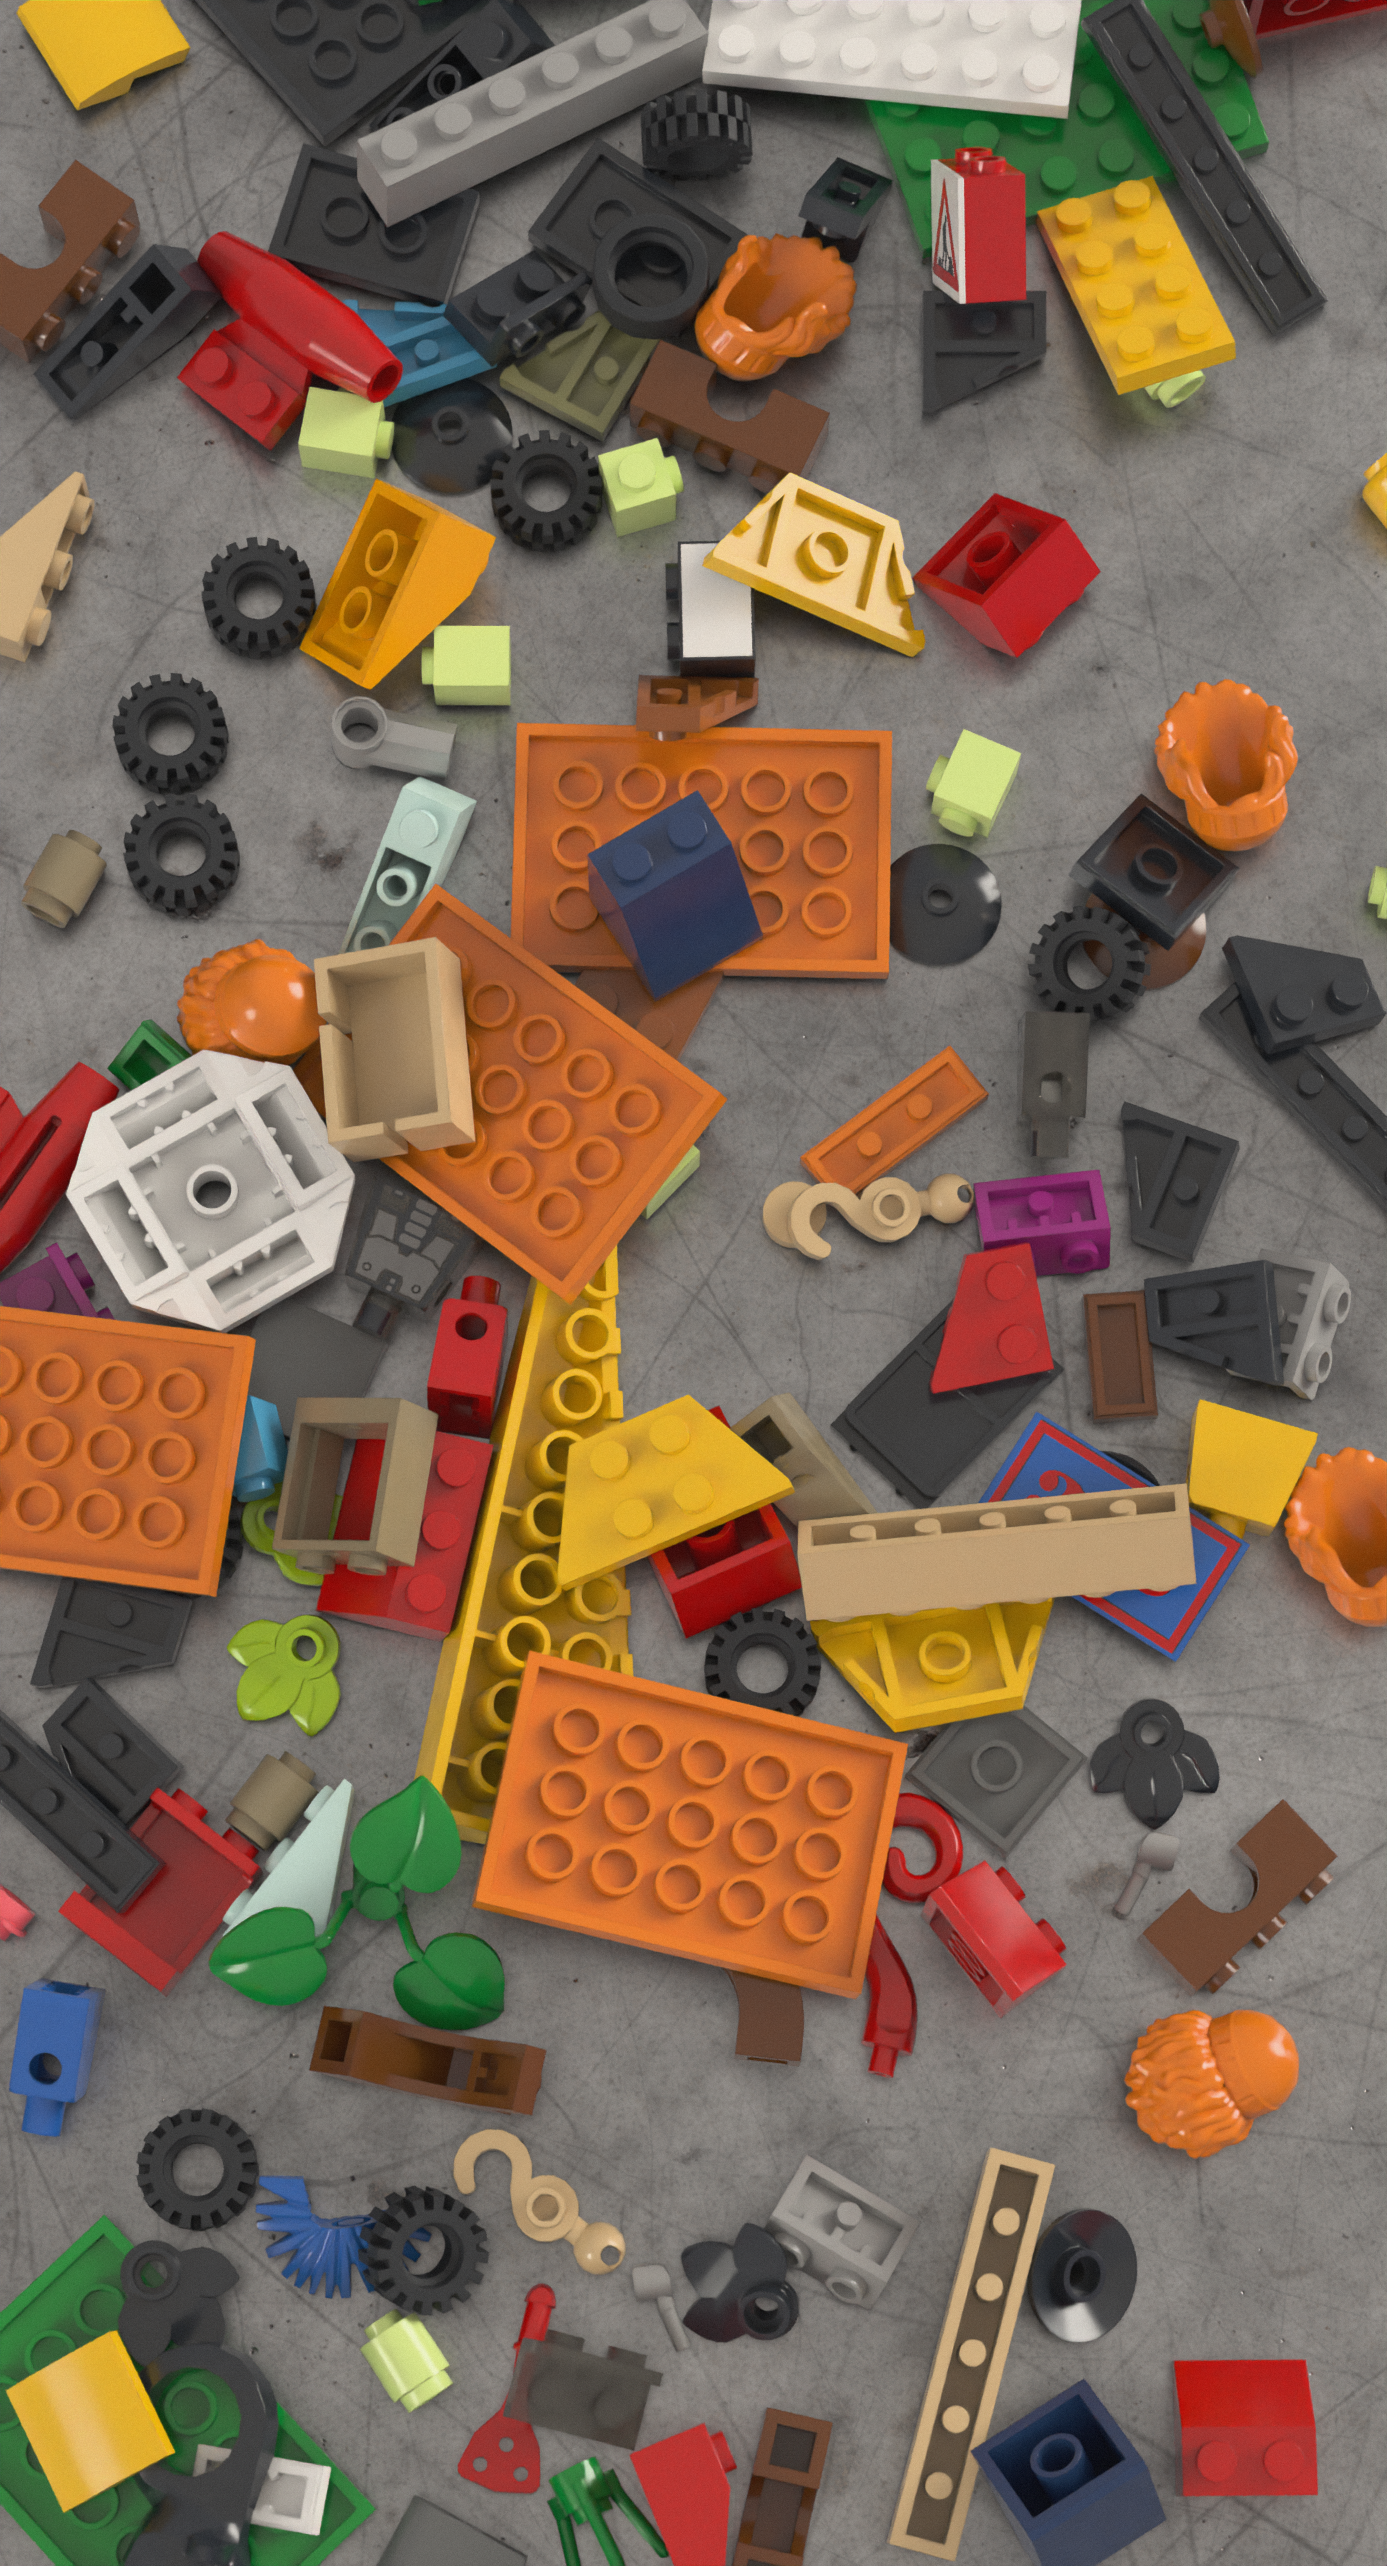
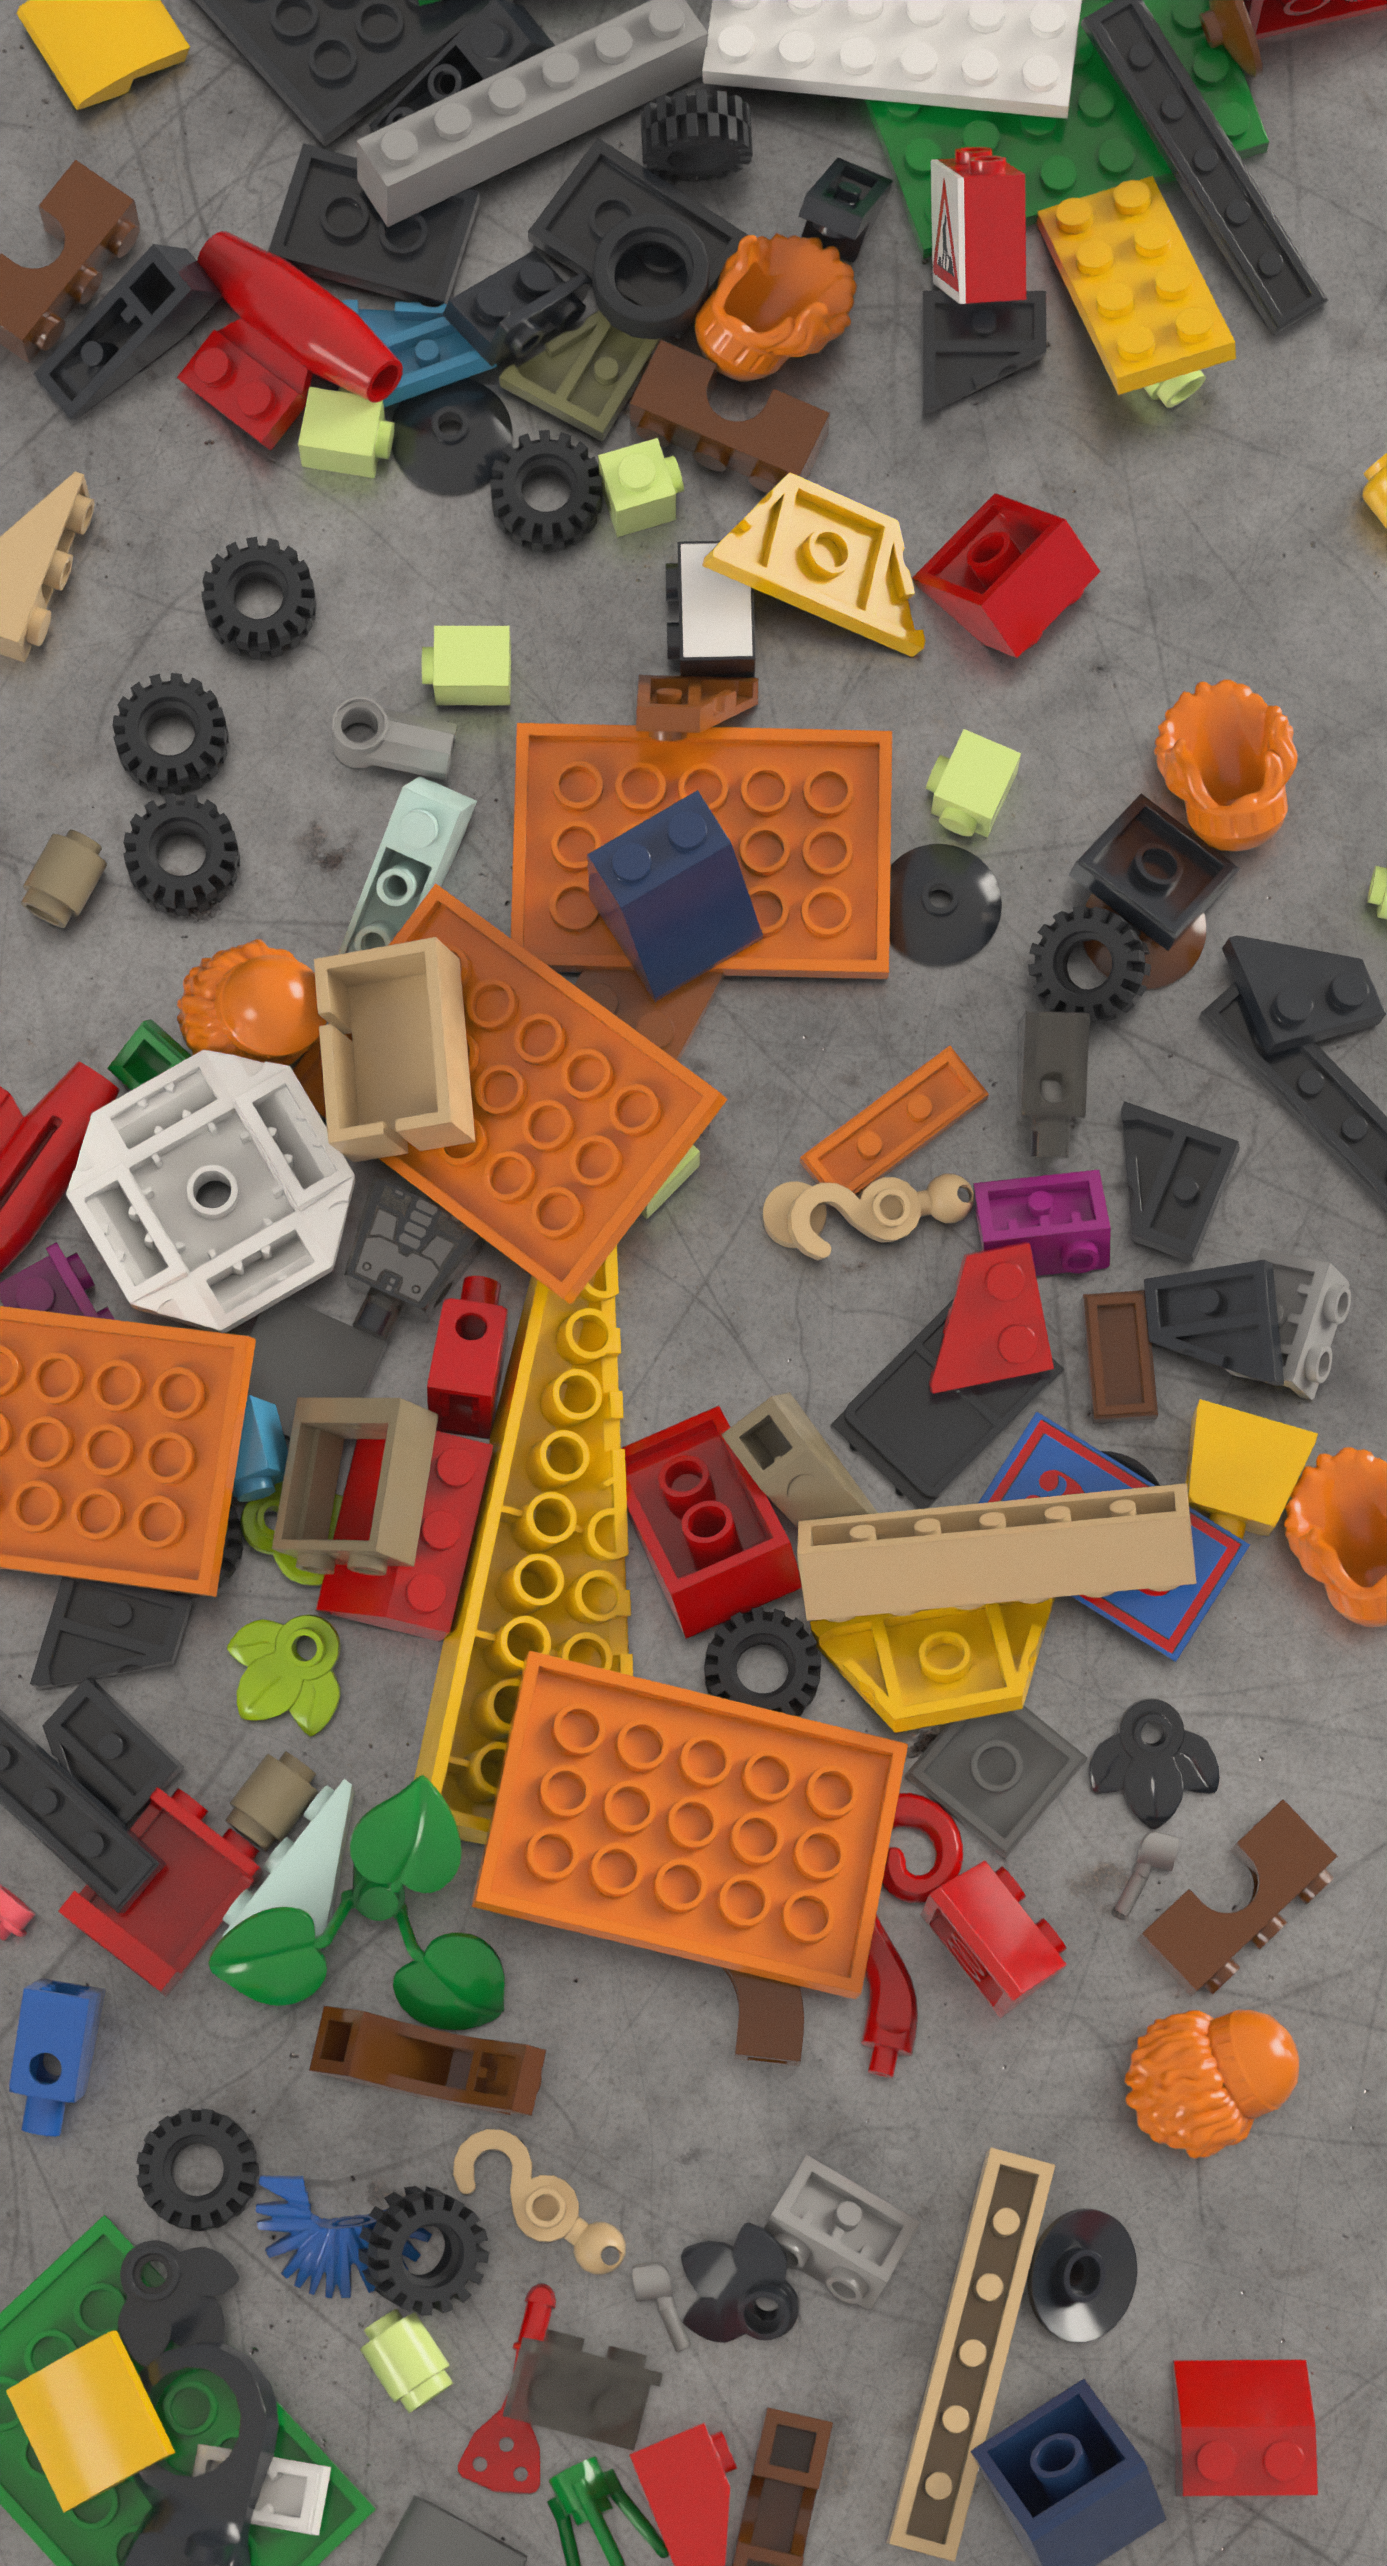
(394, 583): light orange slope -> none
(656, 1486): yellow wing -> none

